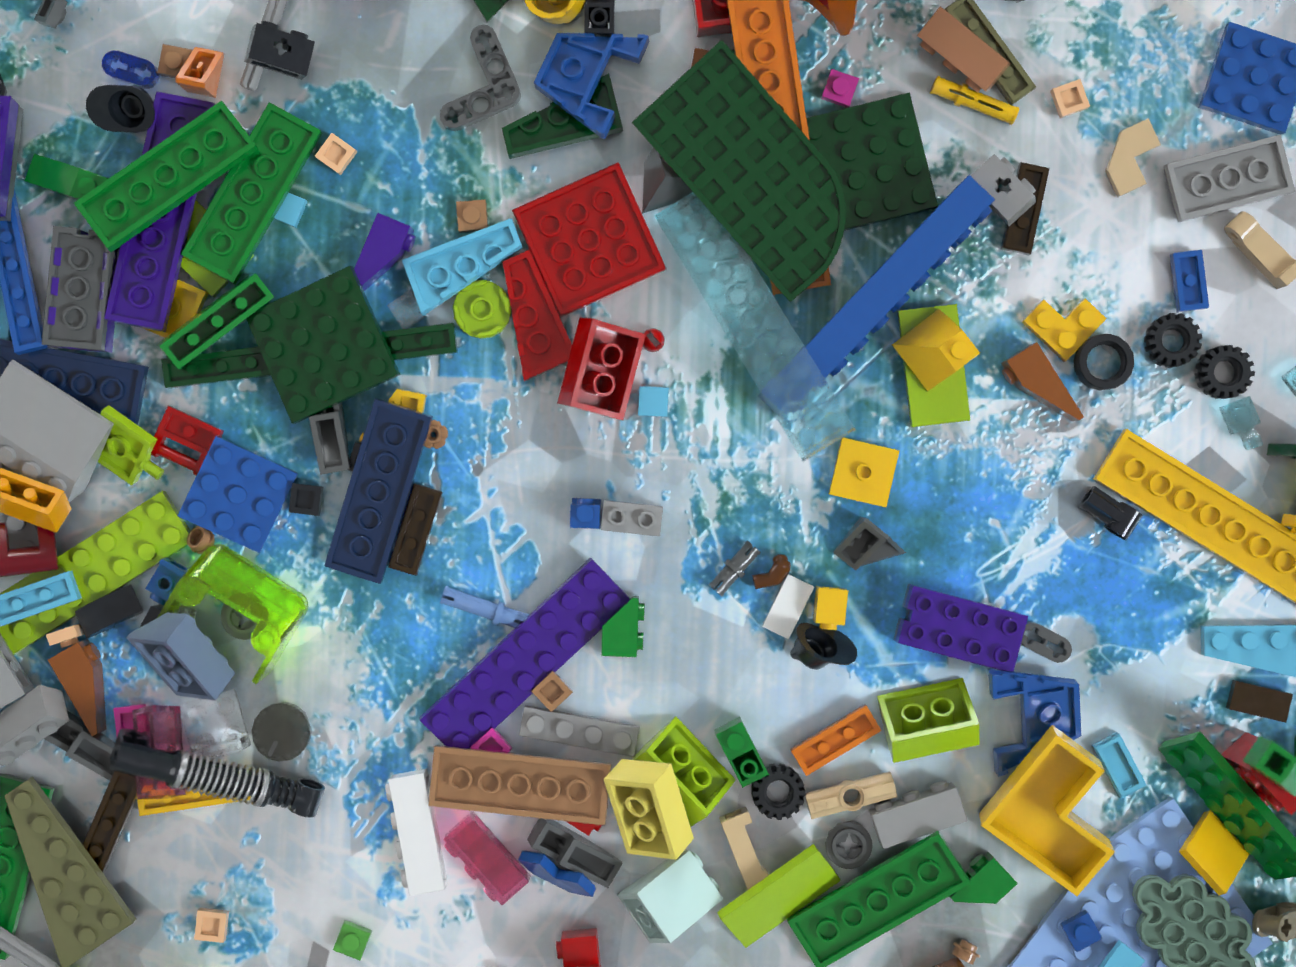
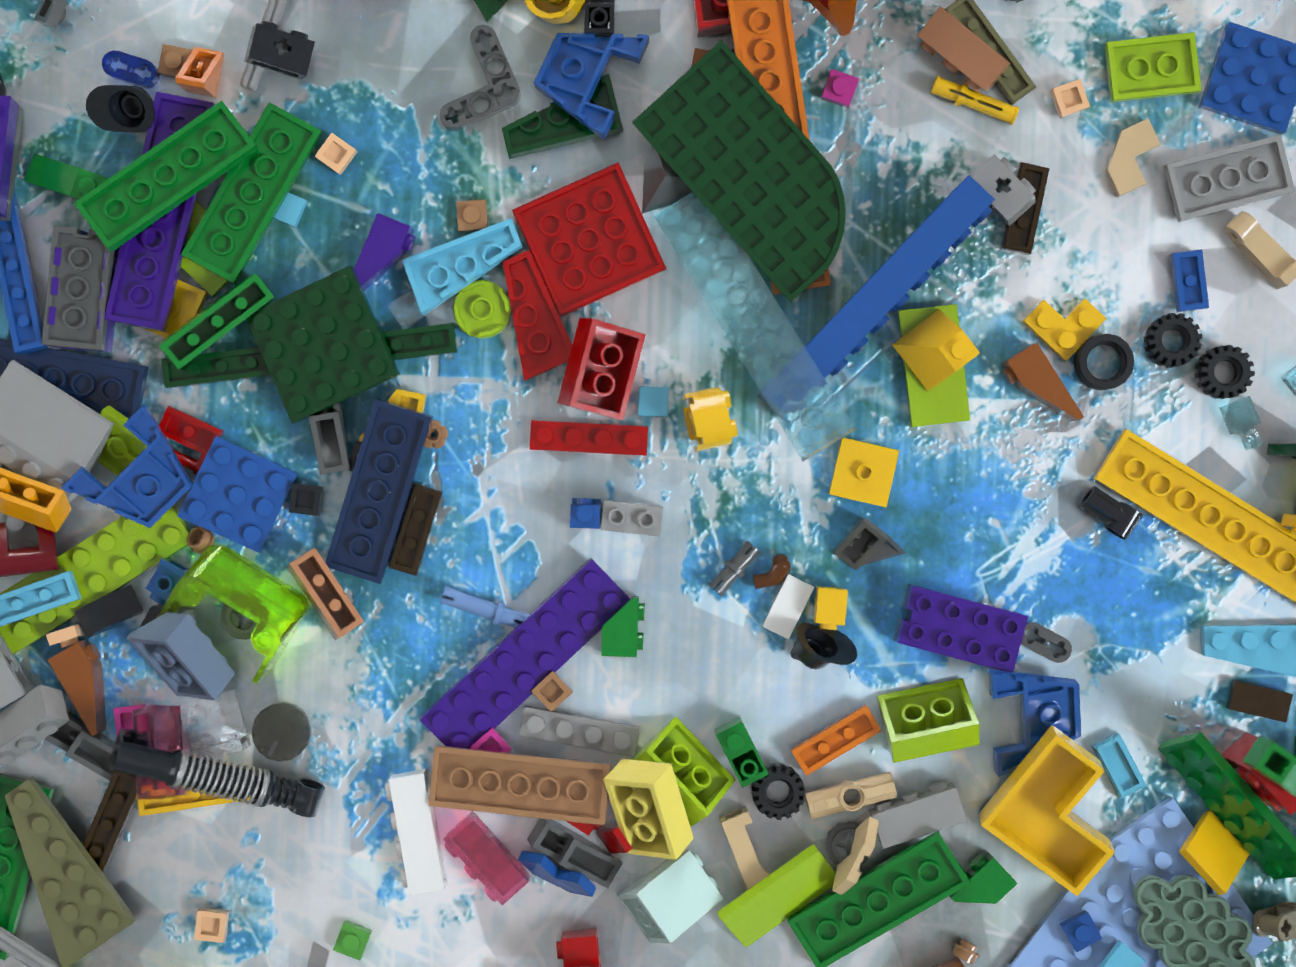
(146, 485): none -> blue wing
(325, 594): none -> nougat brick
(588, 438): none -> red plate
(614, 840): none -> red piece
(658, 335): red hinge -> none
(709, 418): none -> yellow brick
(863, 844): none -> tan tile
(876, 159): dark green plate -> none
(1152, 67): none -> lime plate

